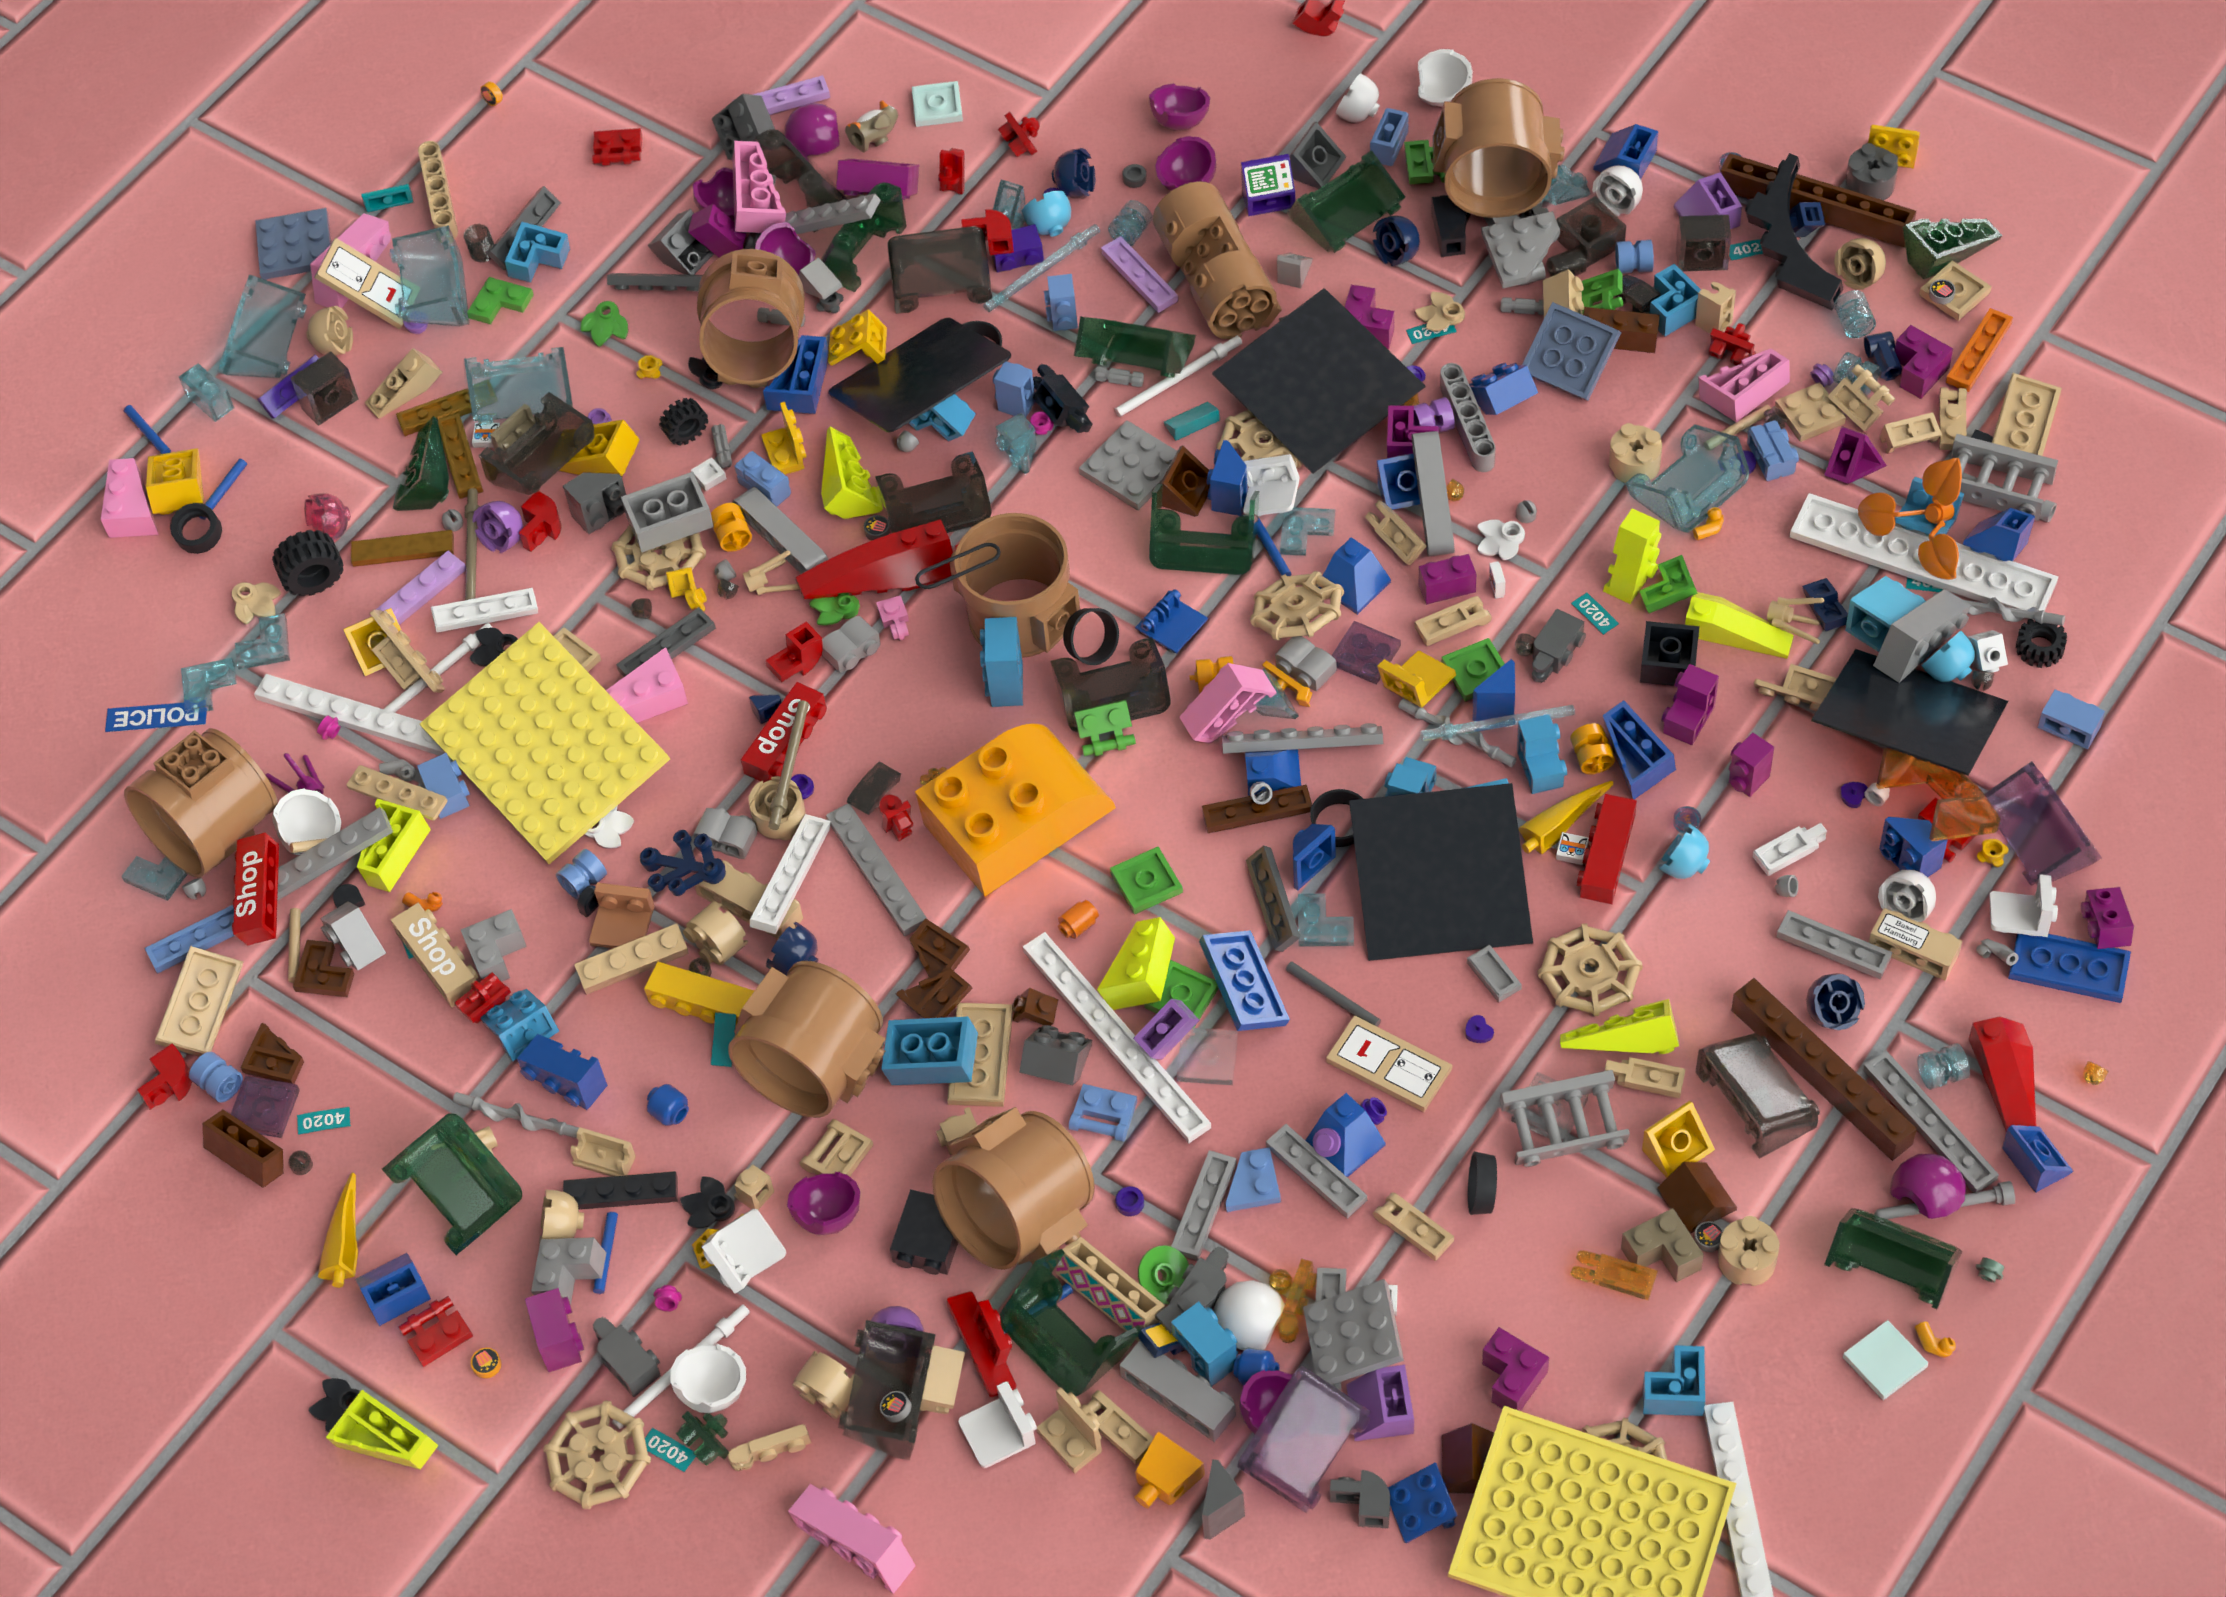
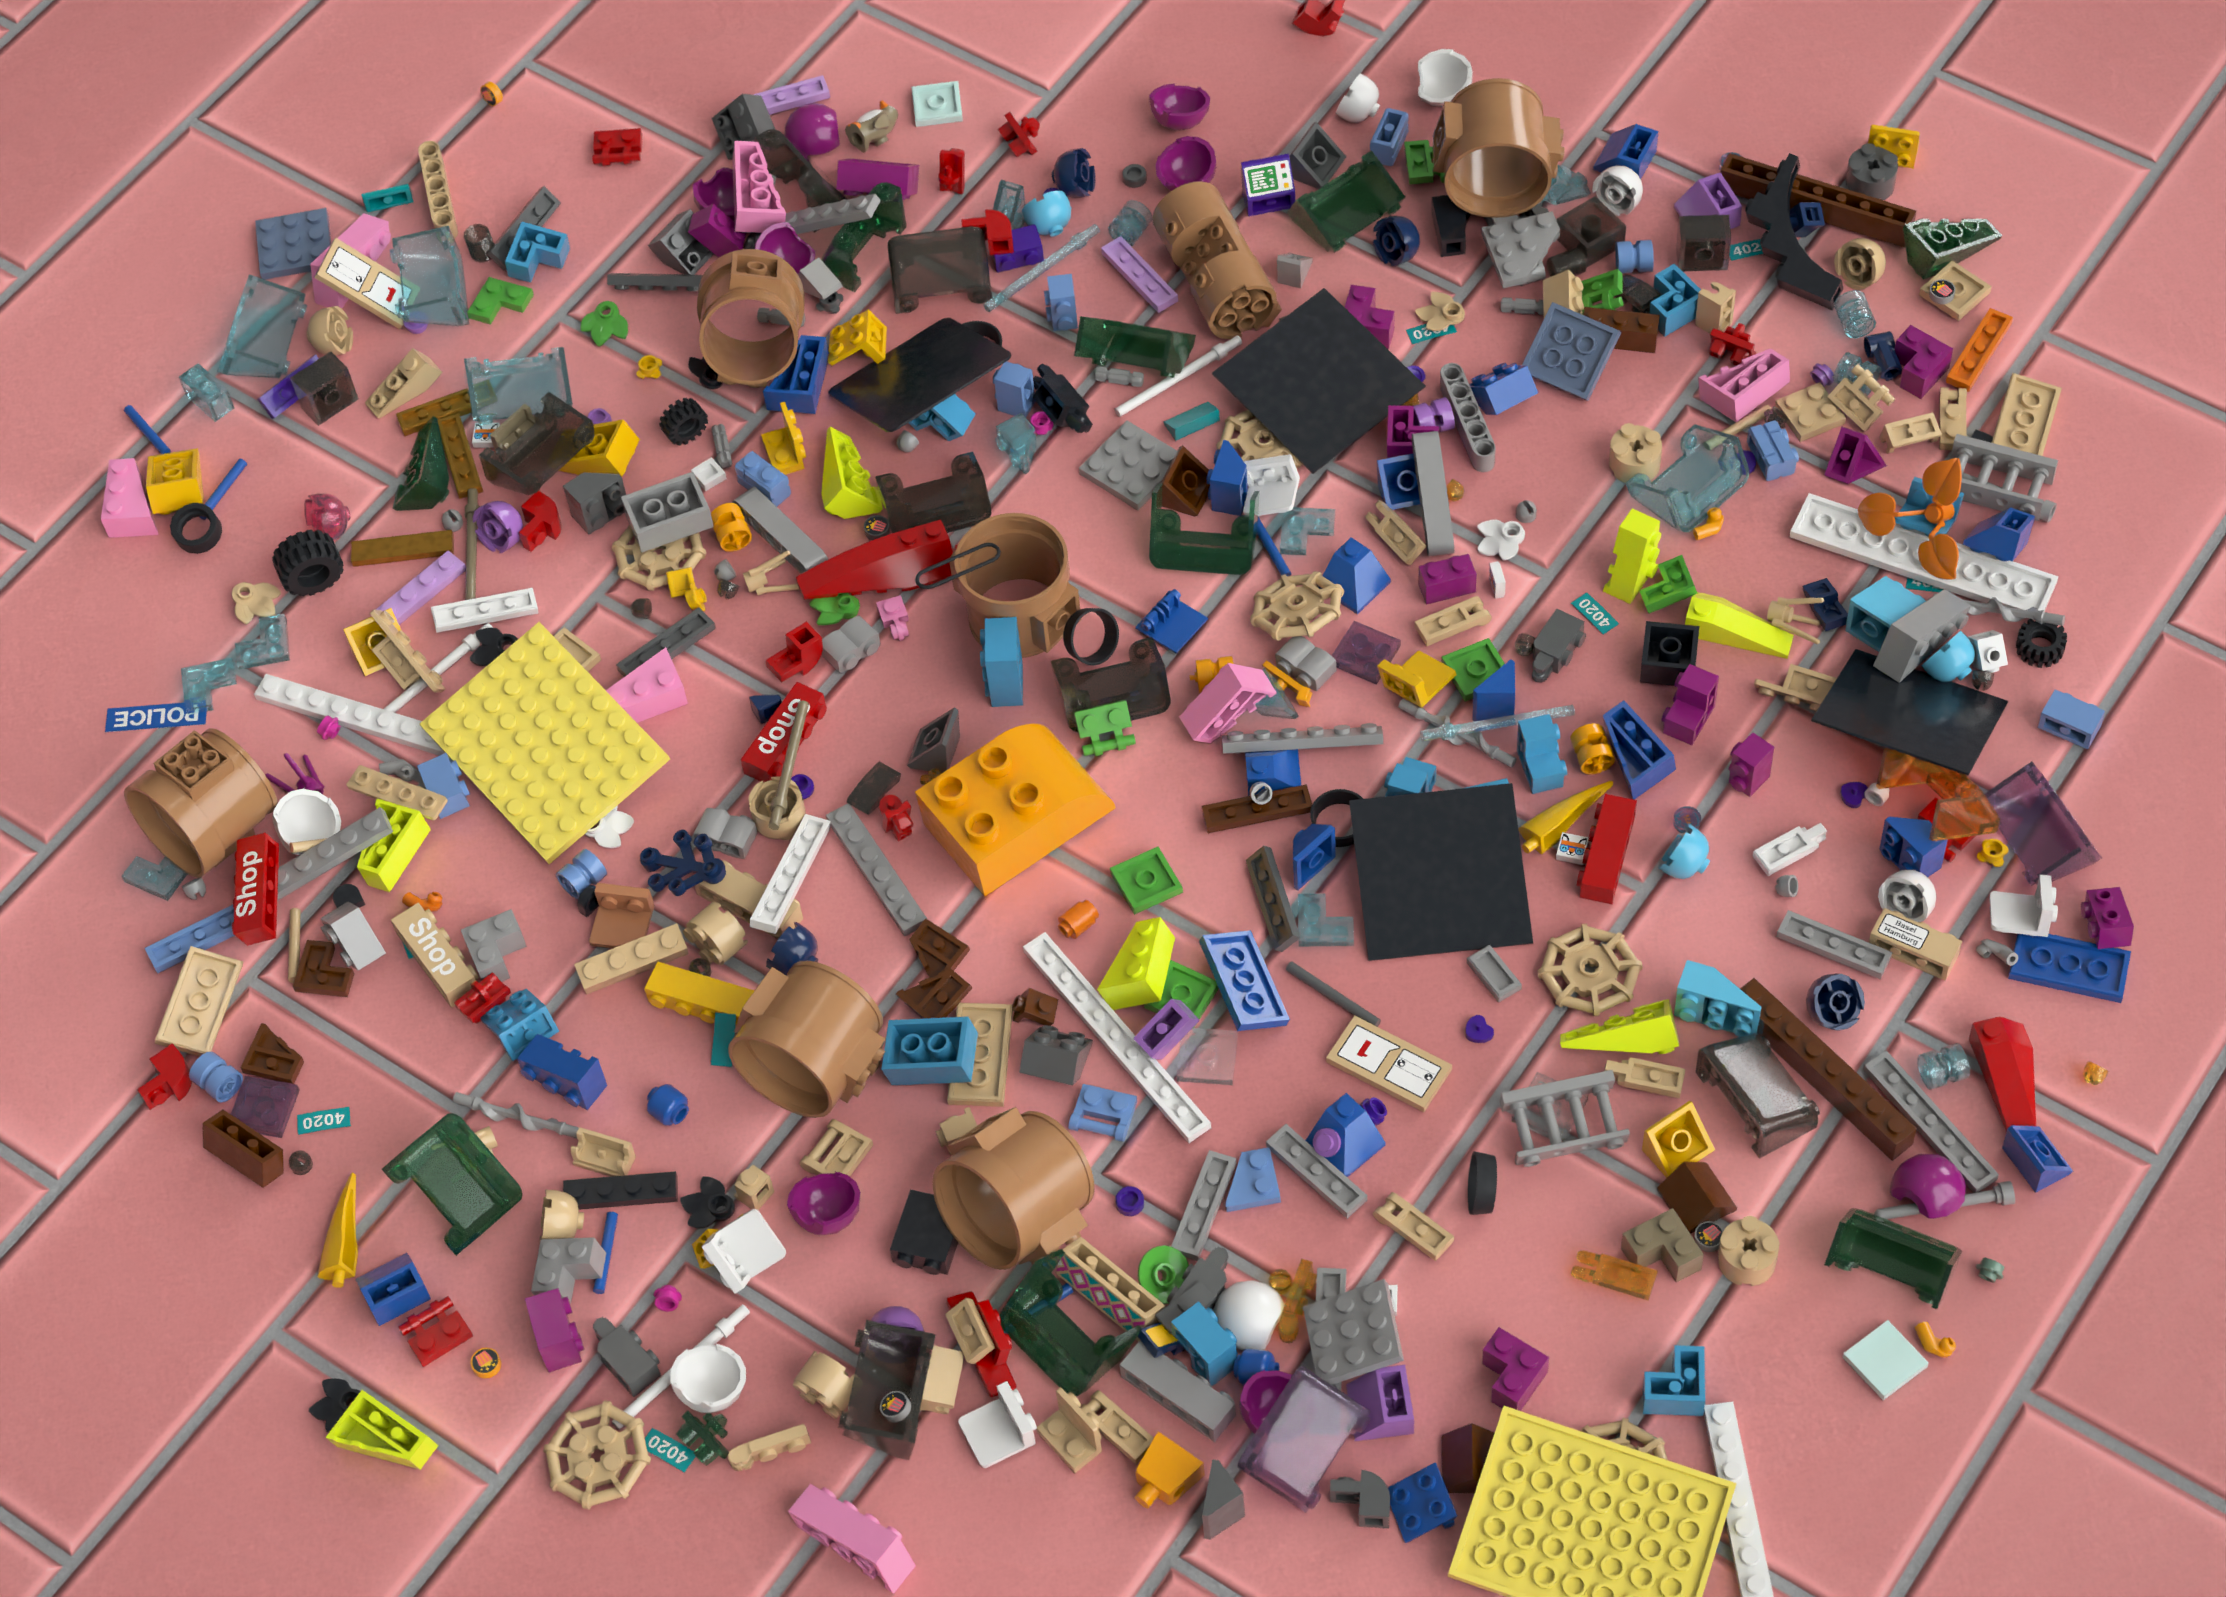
(936, 743): none -> dark grey slope
(970, 1331): none -> tan plate
(1715, 1001): none -> medium azure slope

